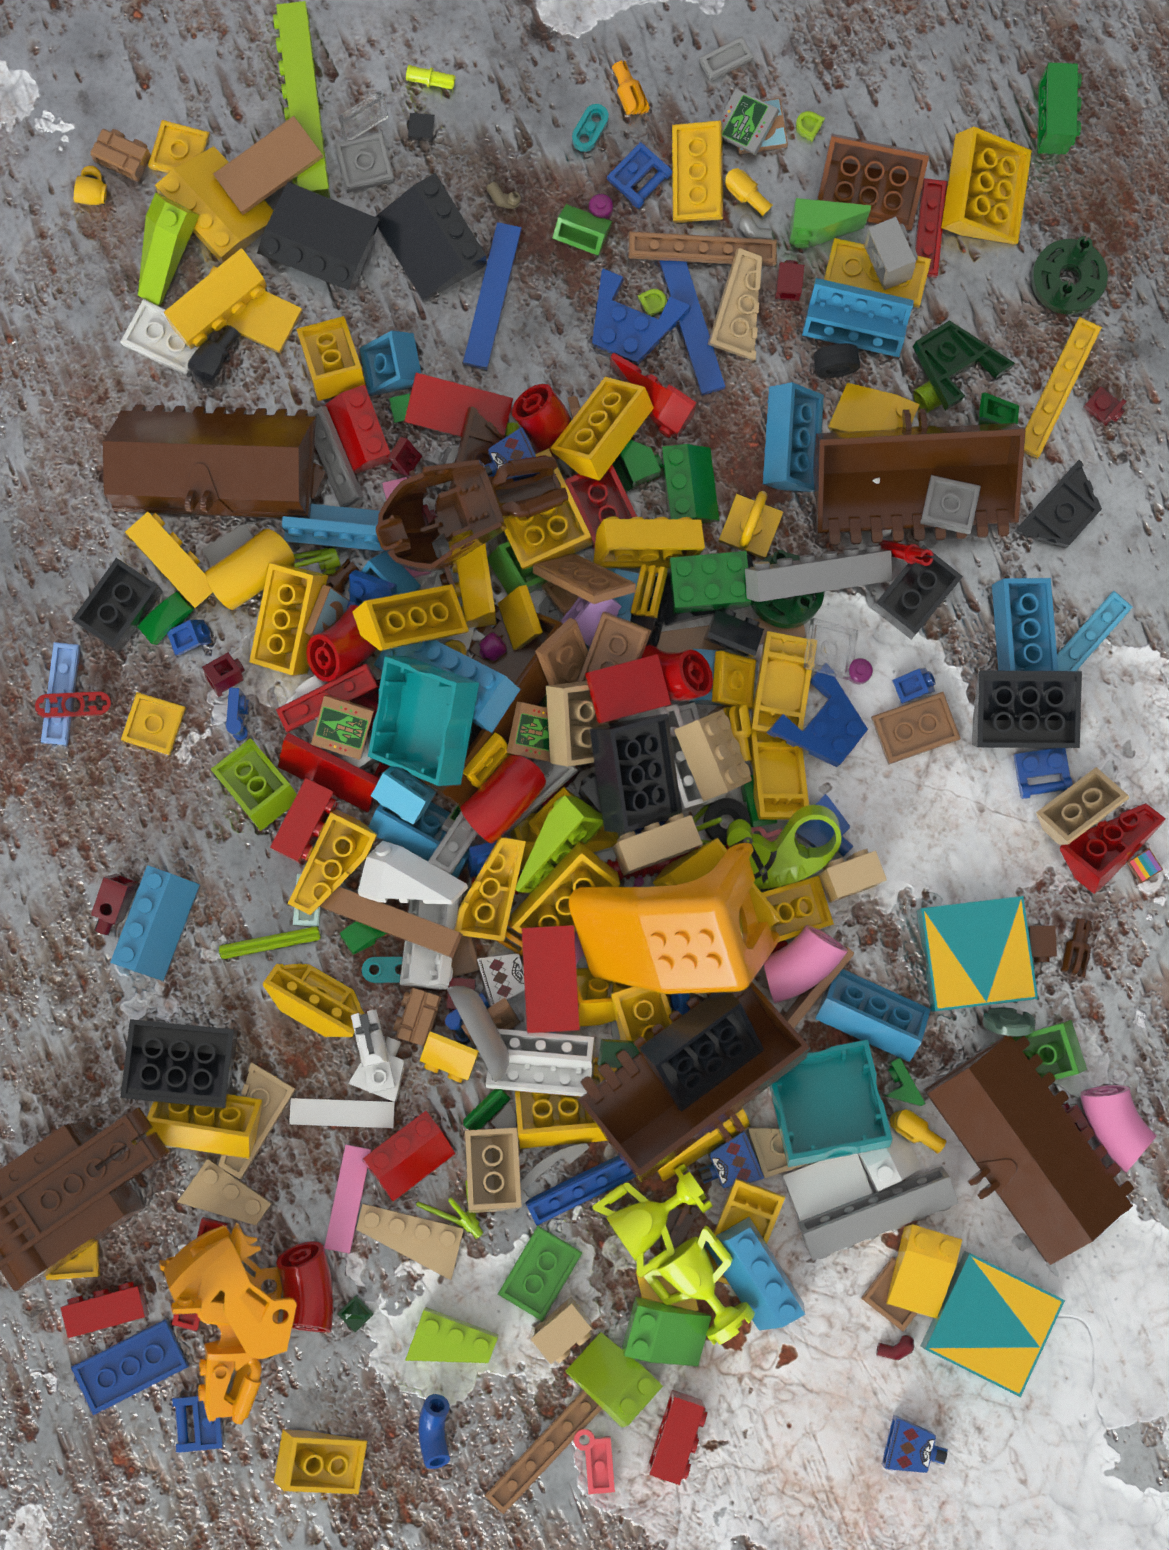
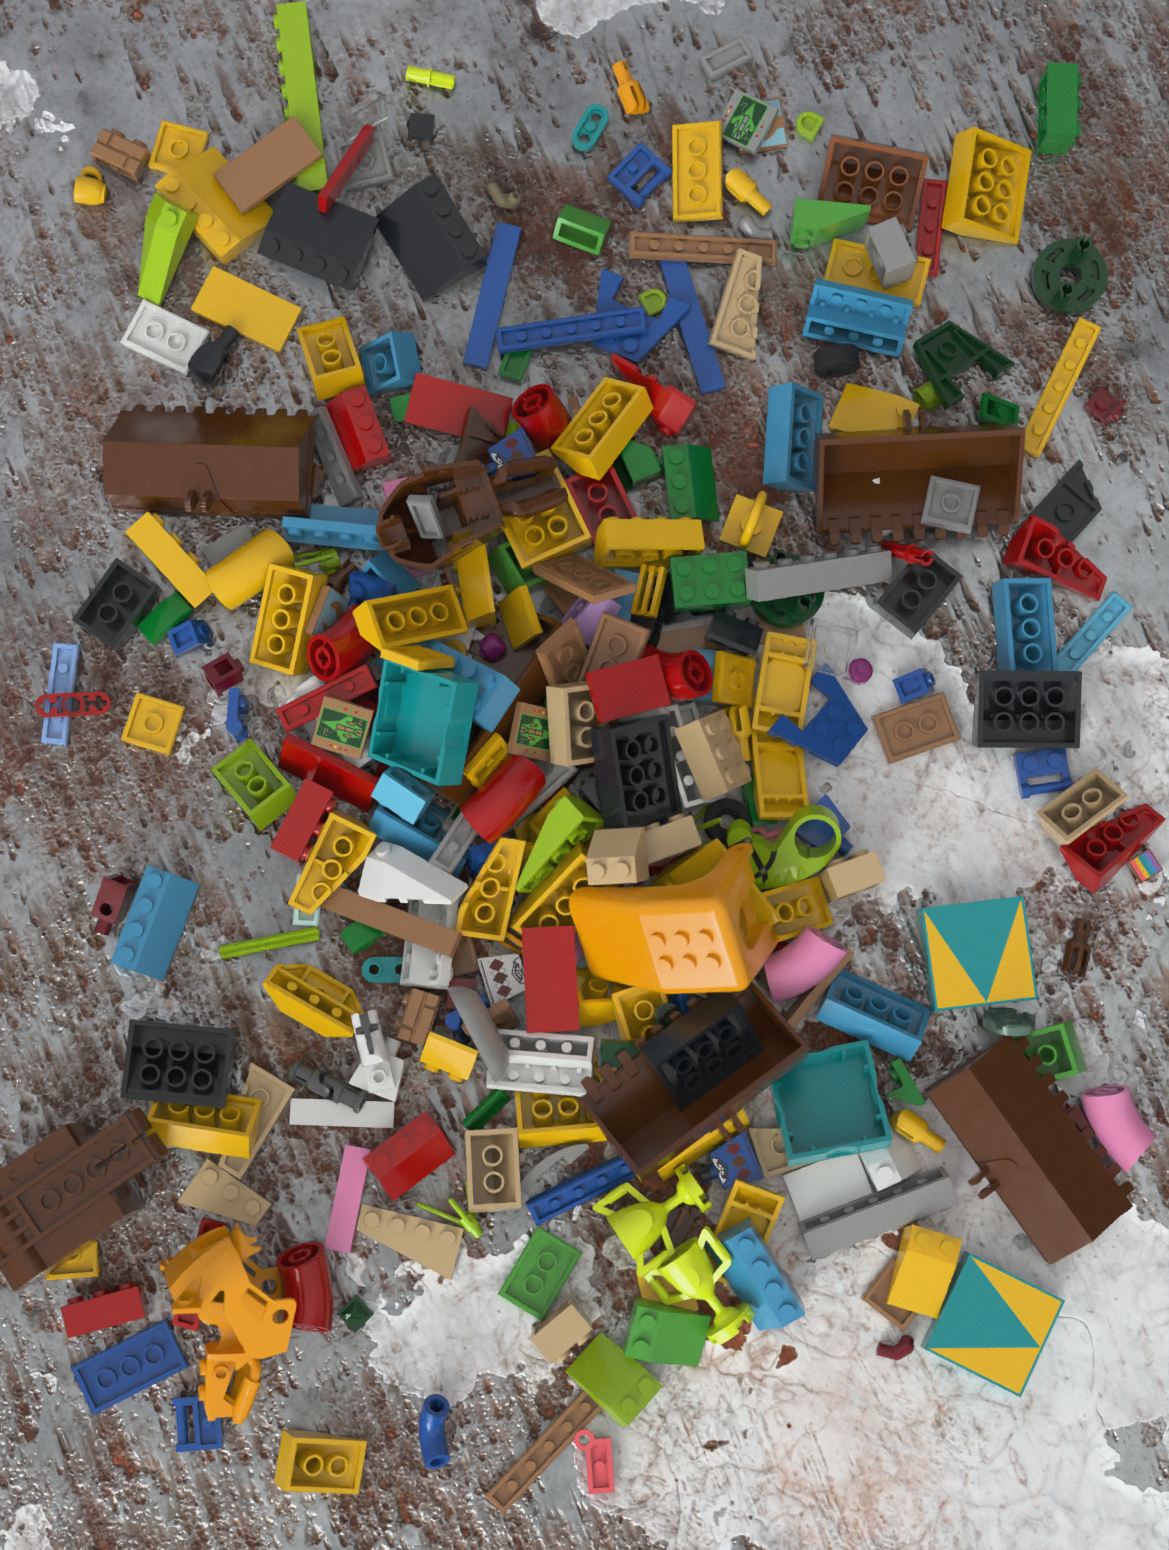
(216, 299): yellow slope -> none
(328, 1086): none -> dark grey piece
(345, 168): none -> red tile
(404, 457): dark red bracket -> none
(417, 657): none -> yellow tile
(426, 516): none -> light grey tile
(450, 1340): lime wedge -> none
(505, 1118): light grey tile -> none
(515, 365): none -> green tile
(571, 330): none -> blue tile
(601, 206): magenta piece -> none
(617, 856): none -> tan slope
(662, 1012): none -> clear green tile
(677, 1438): red brick -> none
(789, 280): dark red brick -> none
(911, 1447): blue torso -> none
(1042, 943): reddish brown brick -> none
(1044, 553): none -> red wedge

